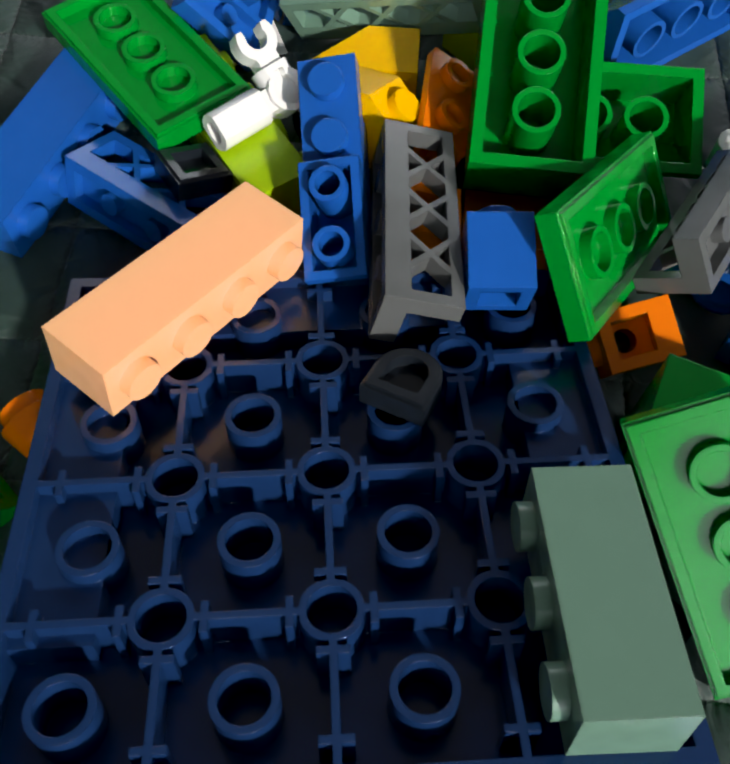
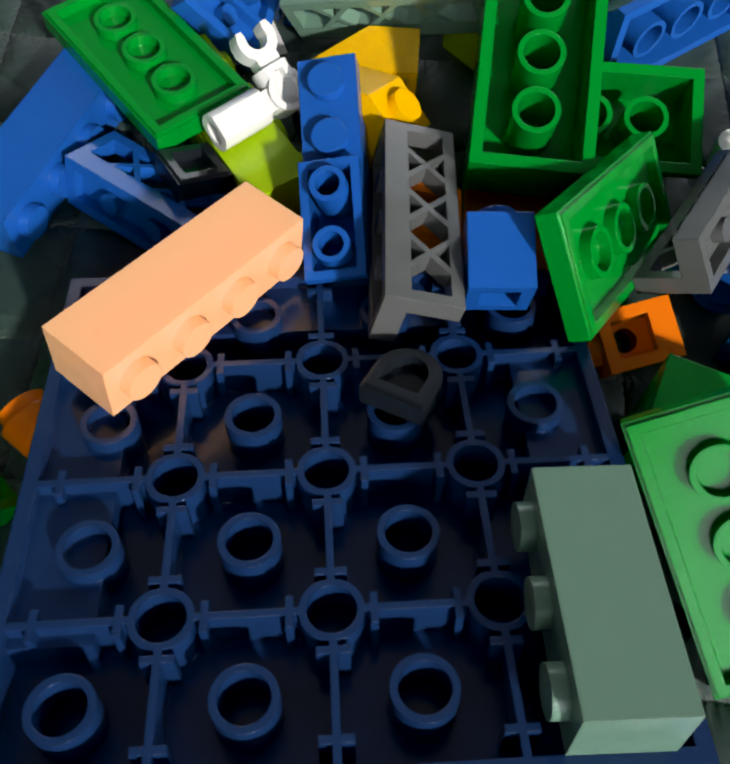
(446, 101): orange bracket -> none

